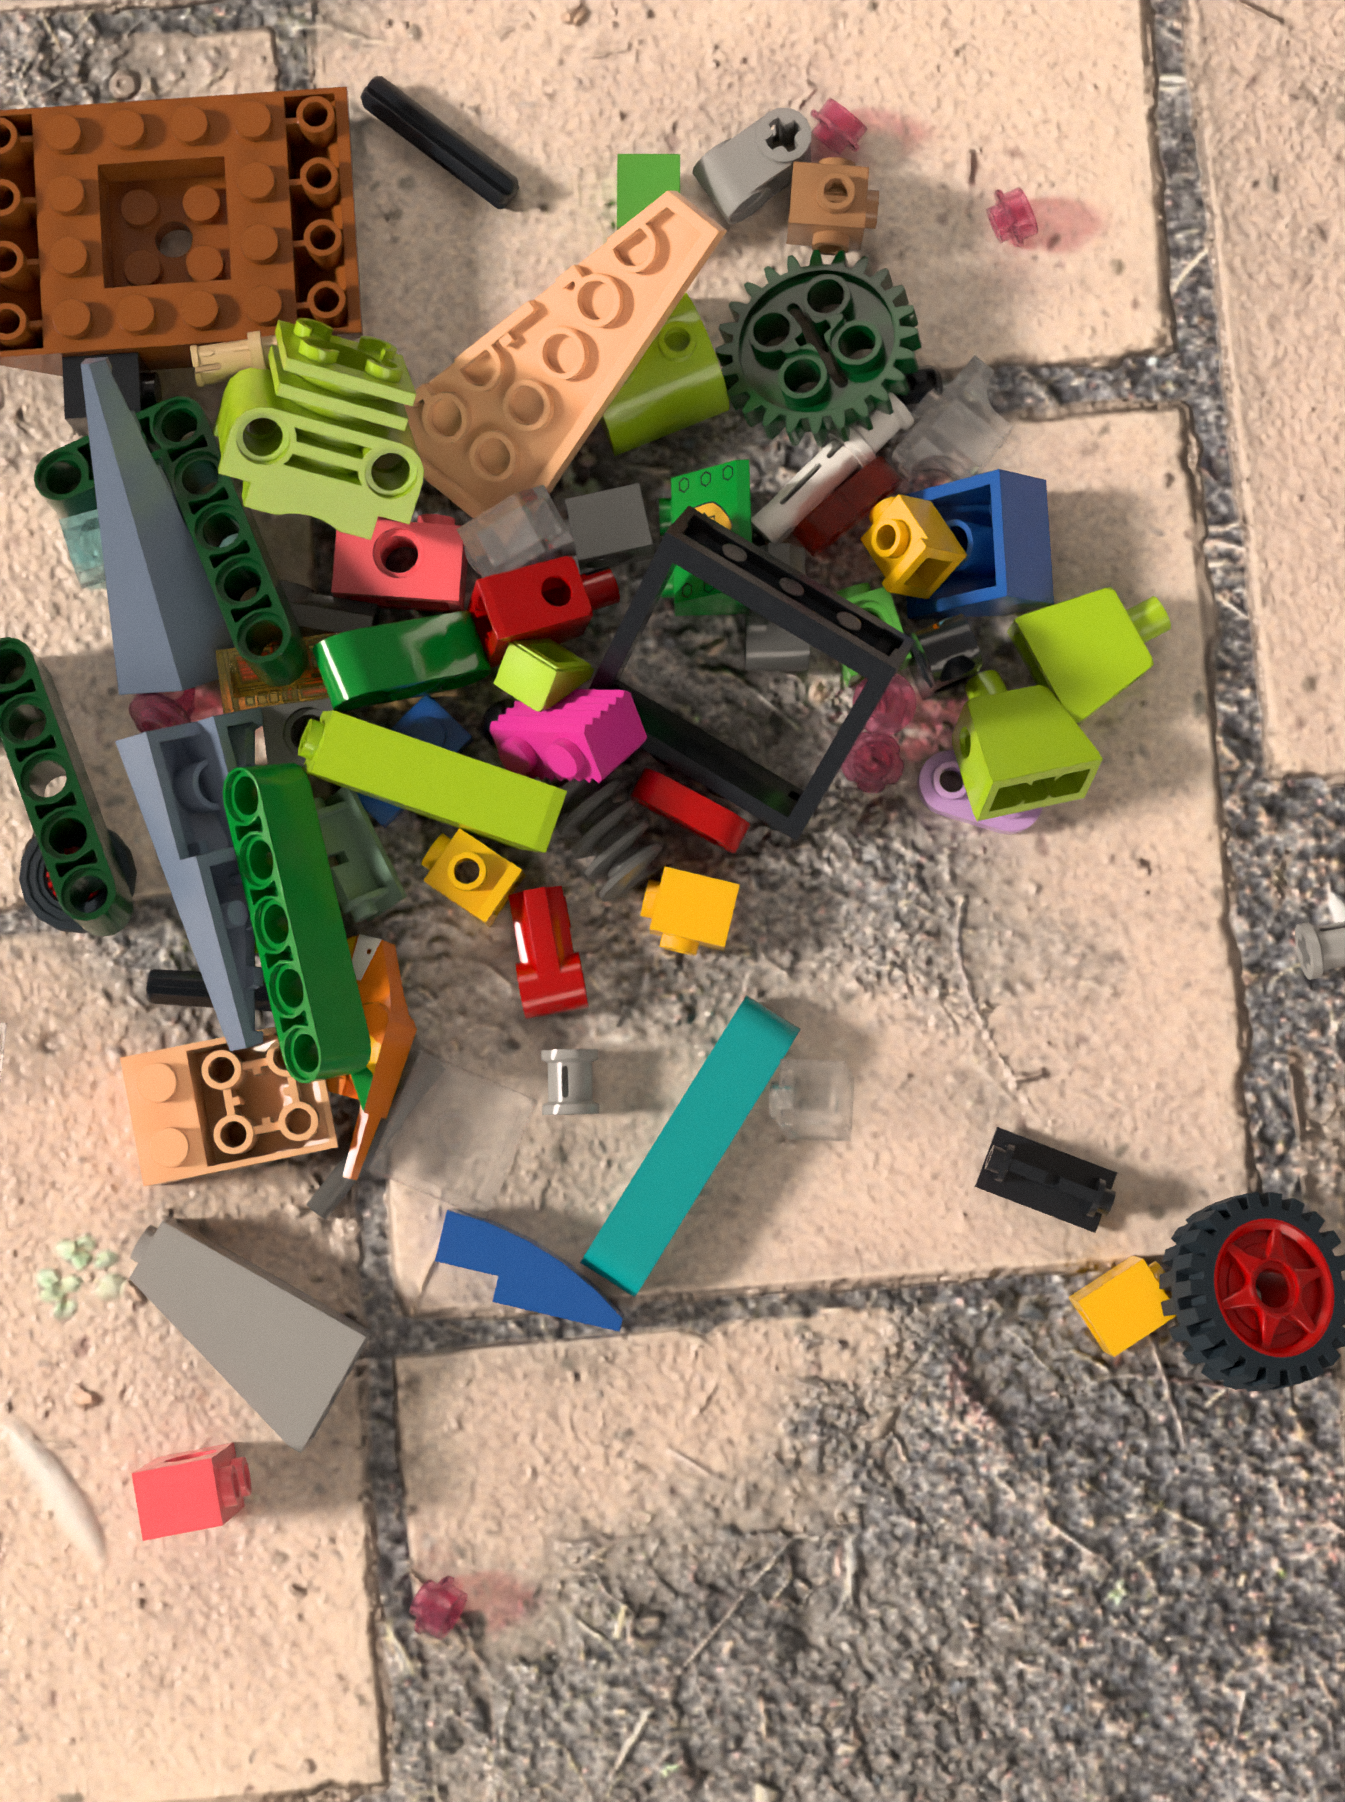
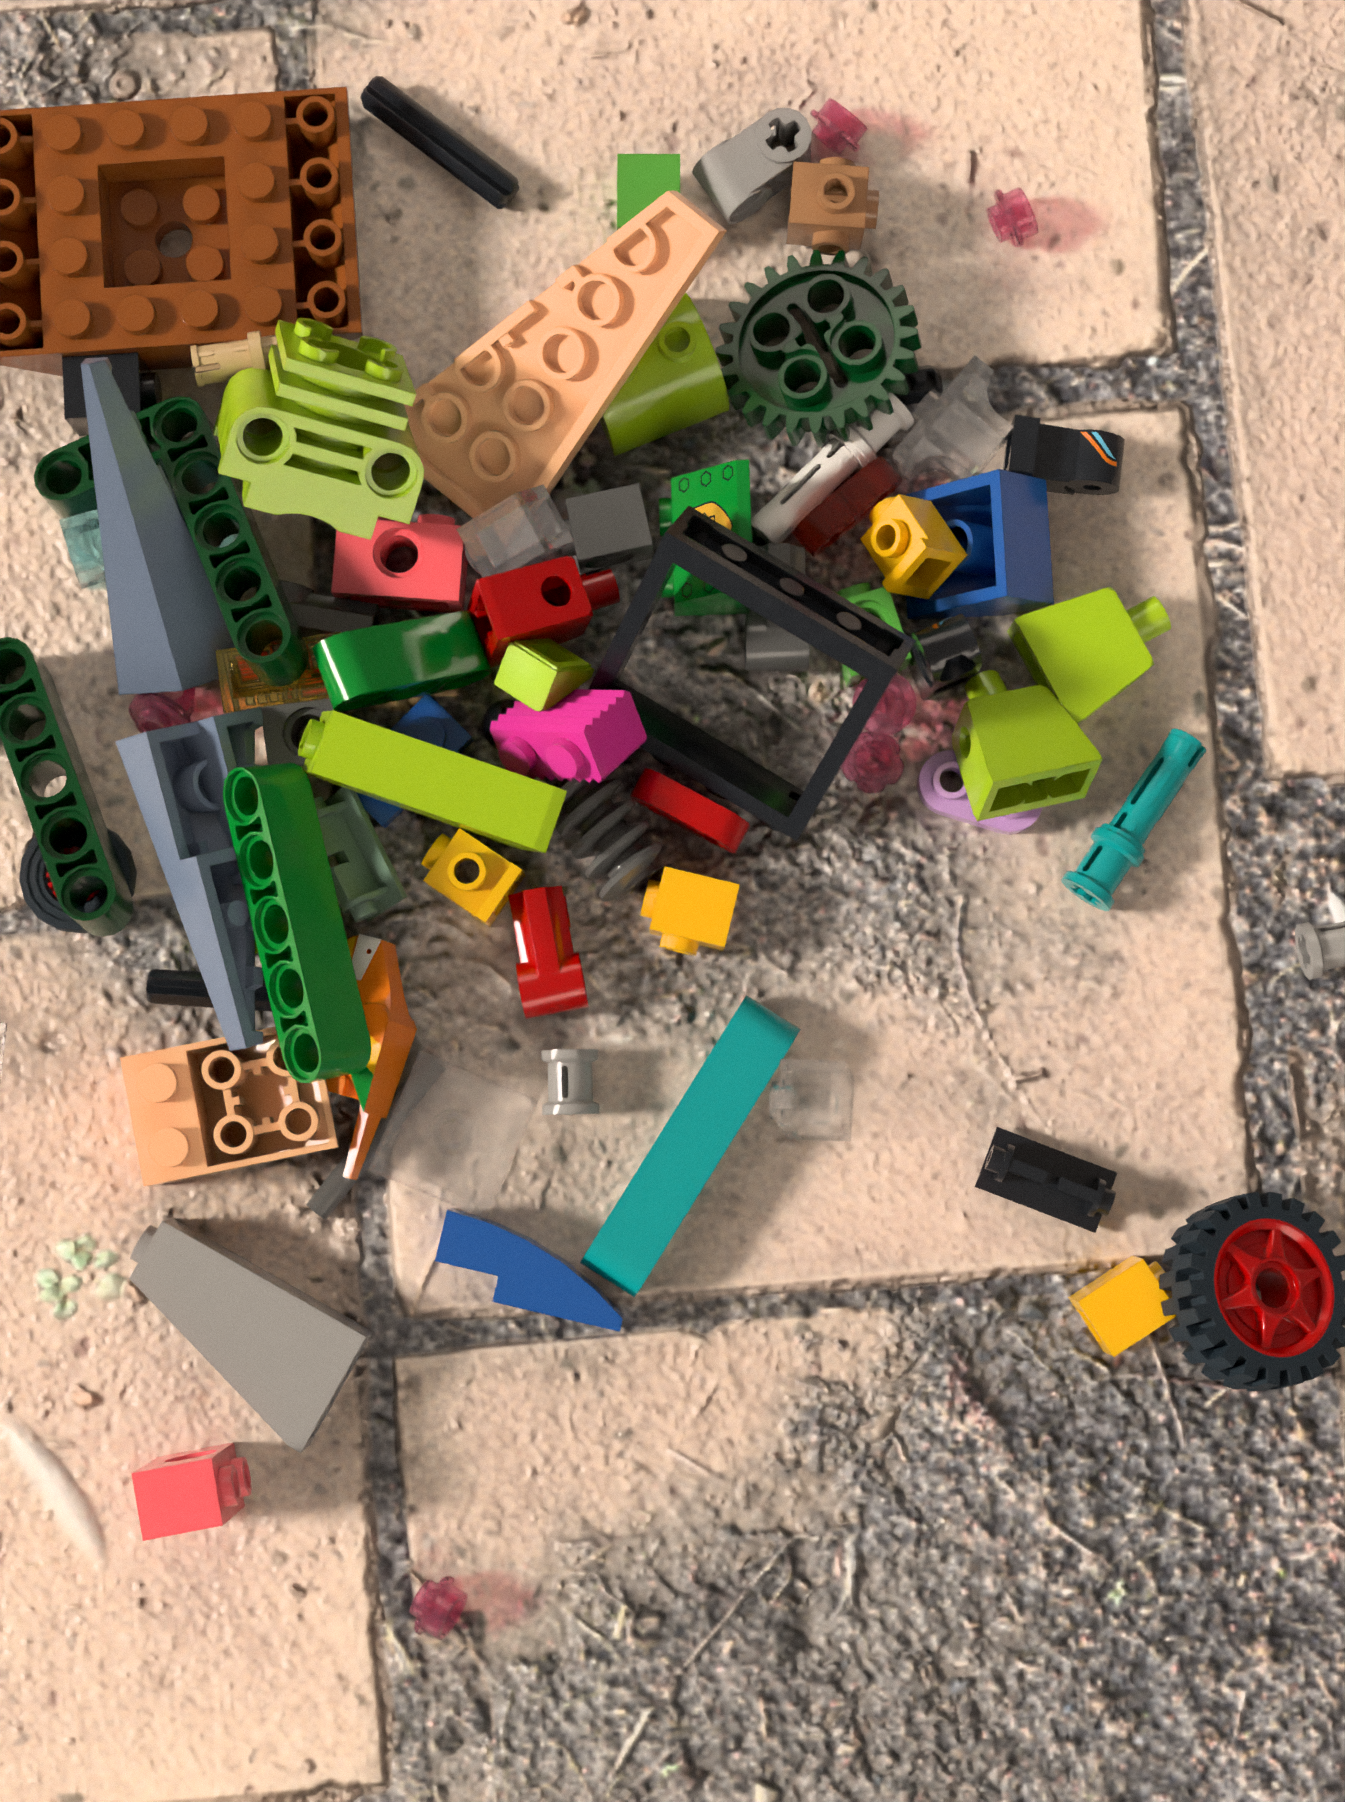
(1065, 457): none -> black leg
(1121, 842): none -> teal pin

